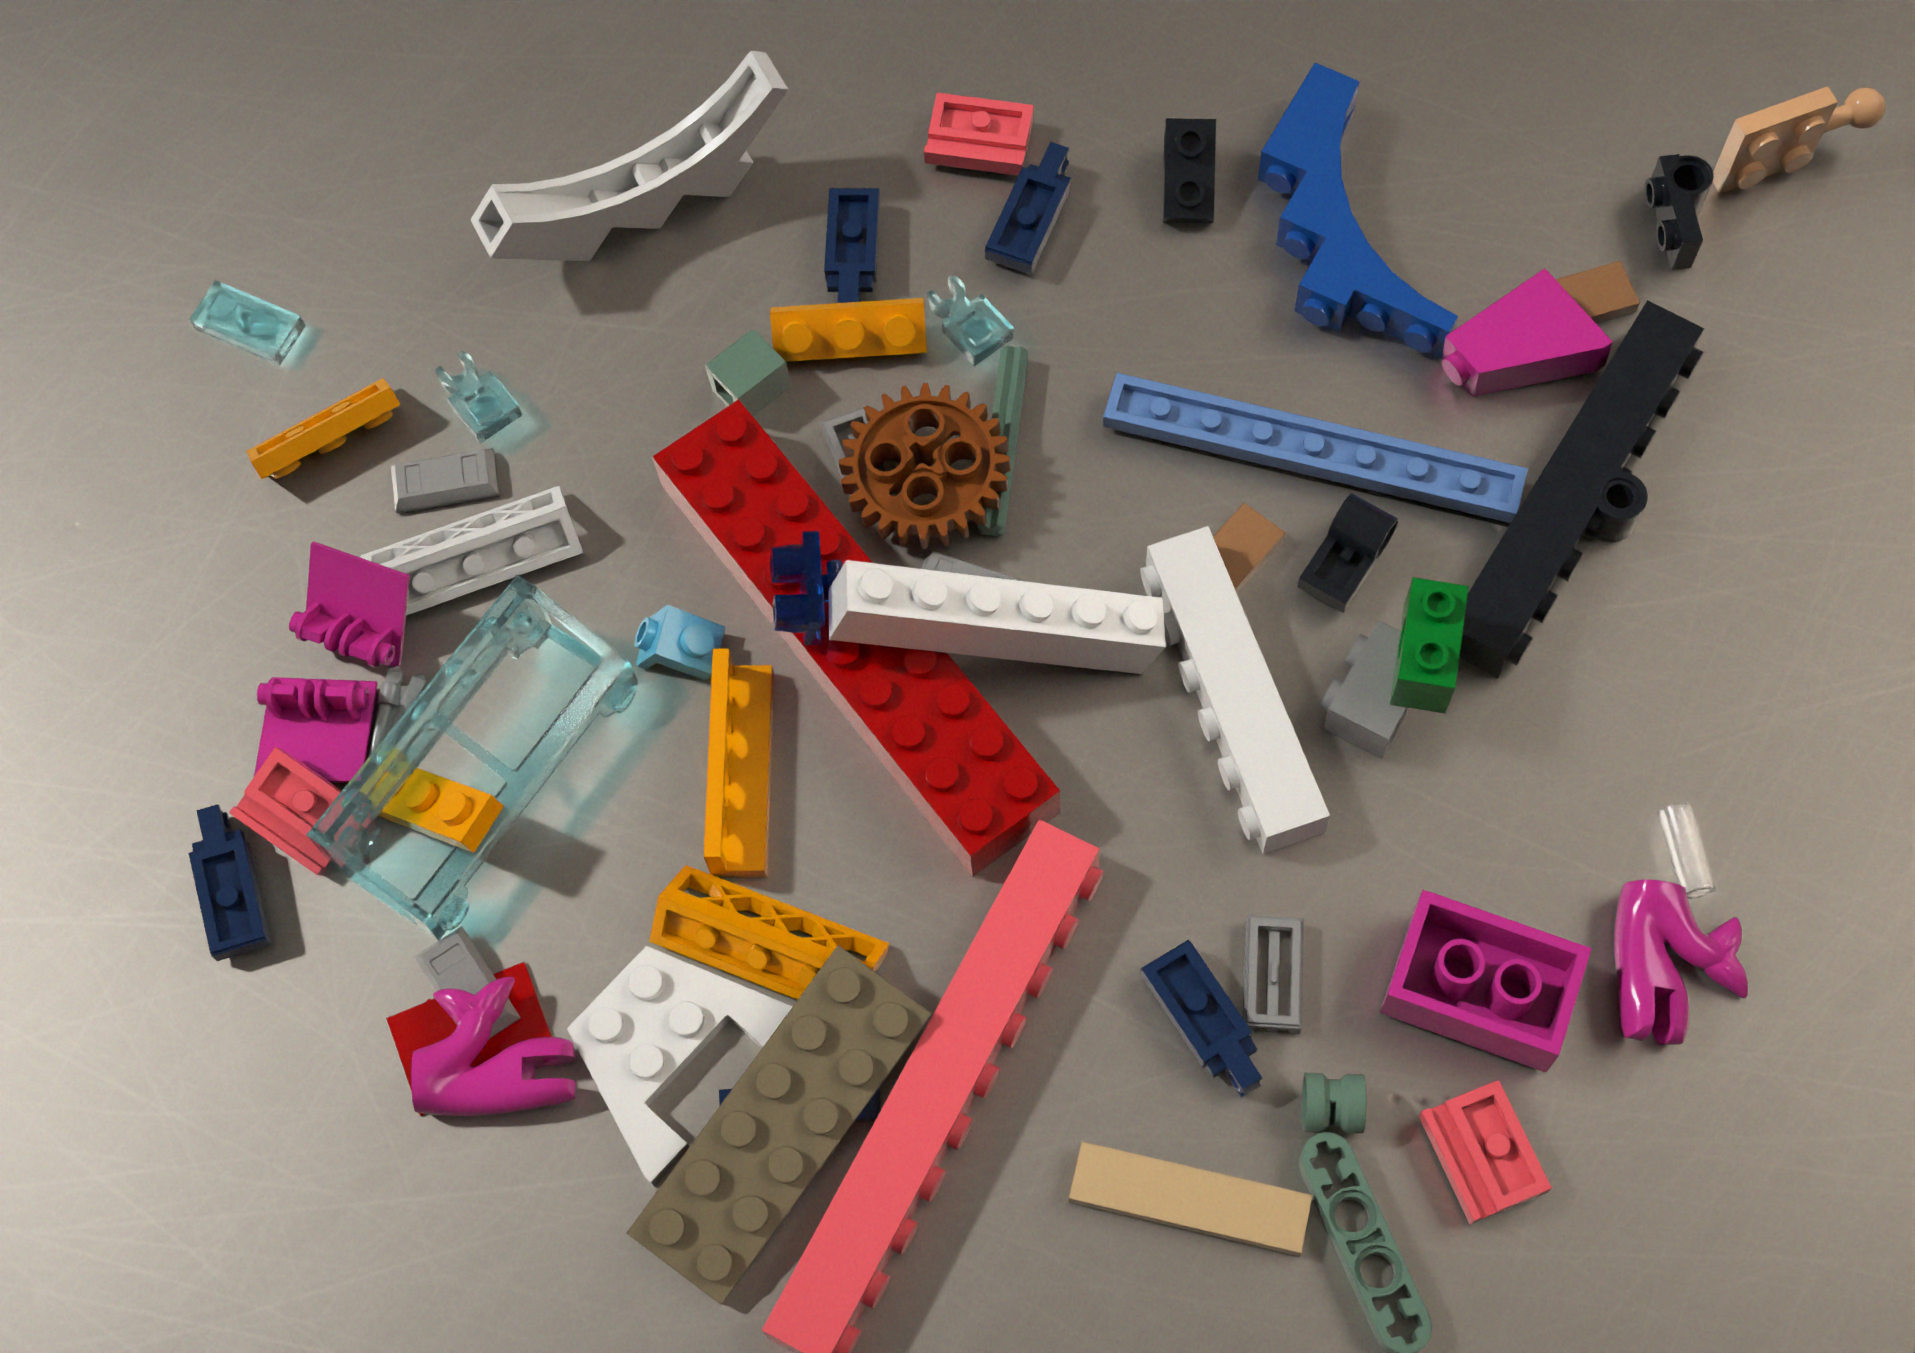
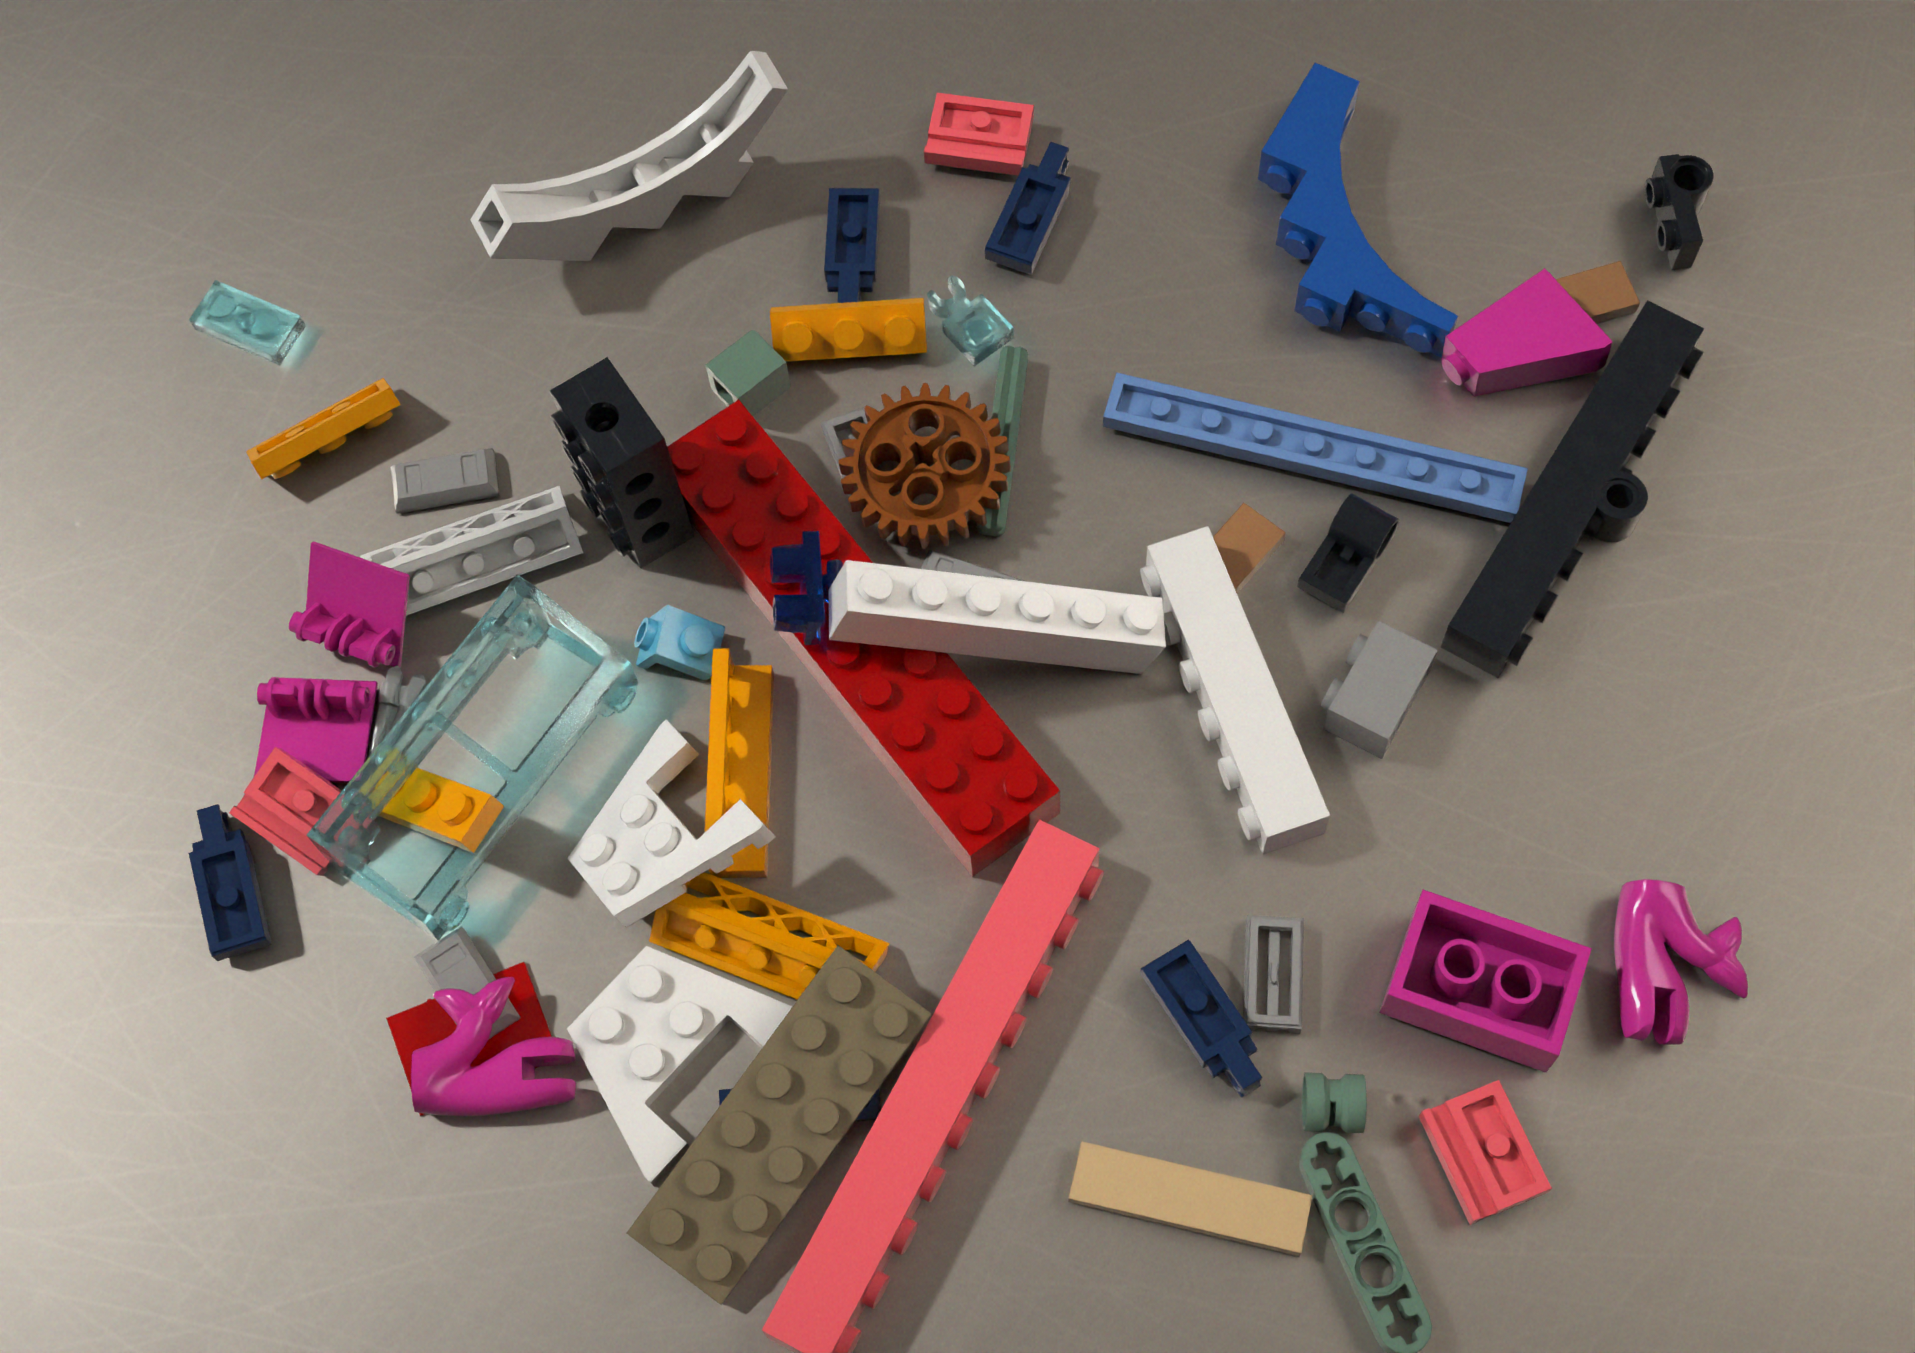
(480, 401): clear light blue plate -> none
(621, 463): none -> black brick
(641, 851): none -> white wing
(1189, 170): black plate -> none
(1429, 645): green brick -> none
(1686, 849): clear axle -> none
(1789, 133): light nougat plate -> none

